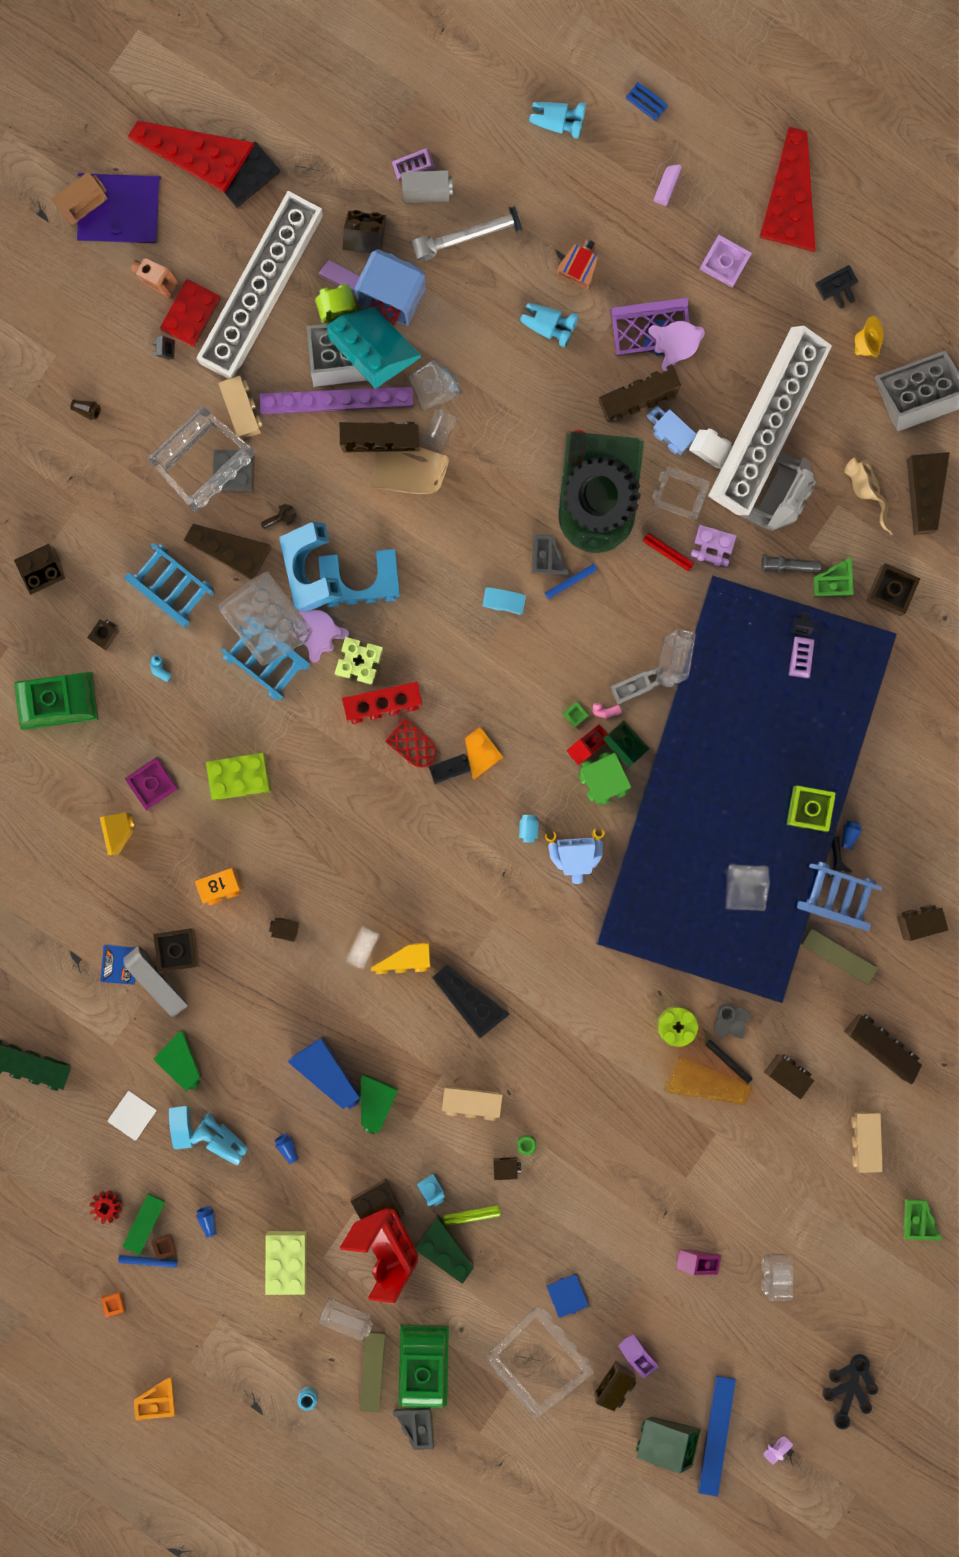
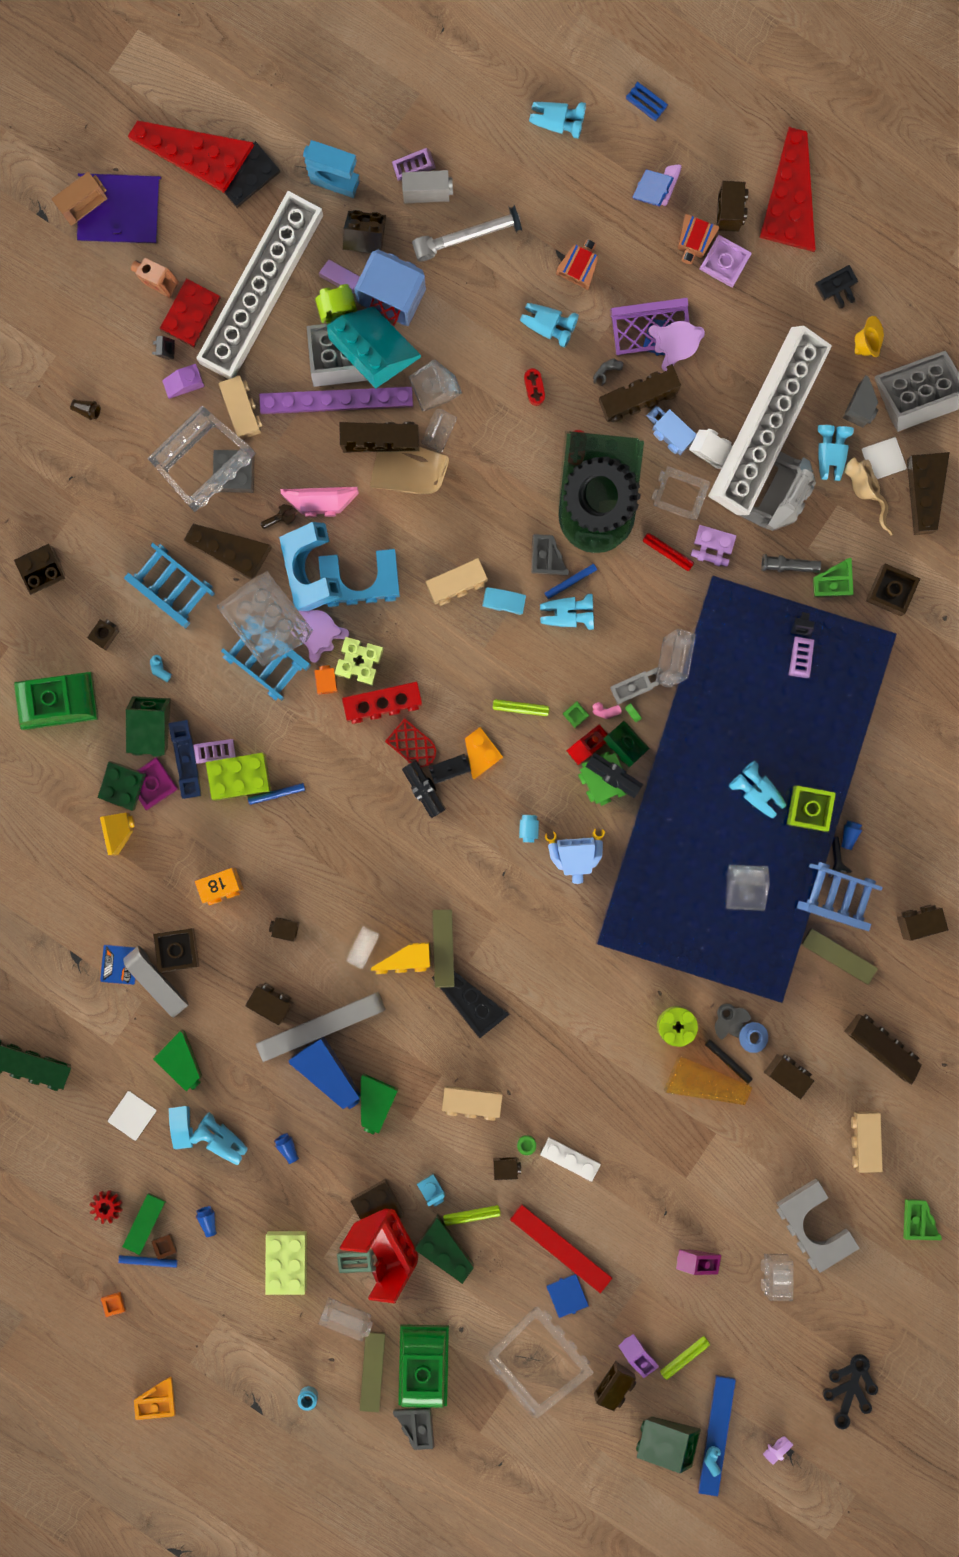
(121, 785): none -> dark green plate
(147, 726): none -> dark green slope
(183, 381): none -> medium lavender slope
(185, 759): none -> dark blue slope
(198, 756): none -> lavender slope
(269, 1003): none -> dark brown brick
(277, 793): none -> blue bar
(320, 500): none -> bright pink wedge
(320, 1027): none -> light grey beam
(326, 680): none -> orange brick
(331, 168): none -> dark azure arch
(370, 1268): none -> sand green tile
(423, 789): none -> black piece
(443, 948): none -> olive tile
(457, 582): none -> tan brick
(519, 707): none -> lime axle
(539, 386): none -> red beam
(561, 1248): none -> red tile
(566, 612): none -> medium azure piece
(570, 1159): none -> white plate
(611, 364): none -> dark grey piece
(614, 775): none -> black piece
(633, 713): none -> bright green tile
(653, 187): none -> piece
(684, 1358): none -> lime axle
(695, 238): none -> torso
(710, 1460): none -> medium azure arm
(731, 205): none -> dark brown brick
(745, 1033): none -> medium blue piece
(760, 792): none -> medium azure piece
(821, 1253): none -> light grey arch
(833, 453): none -> medium azure piece
(863, 404): none -> dark grey slope
(885, 458): none -> white sticker

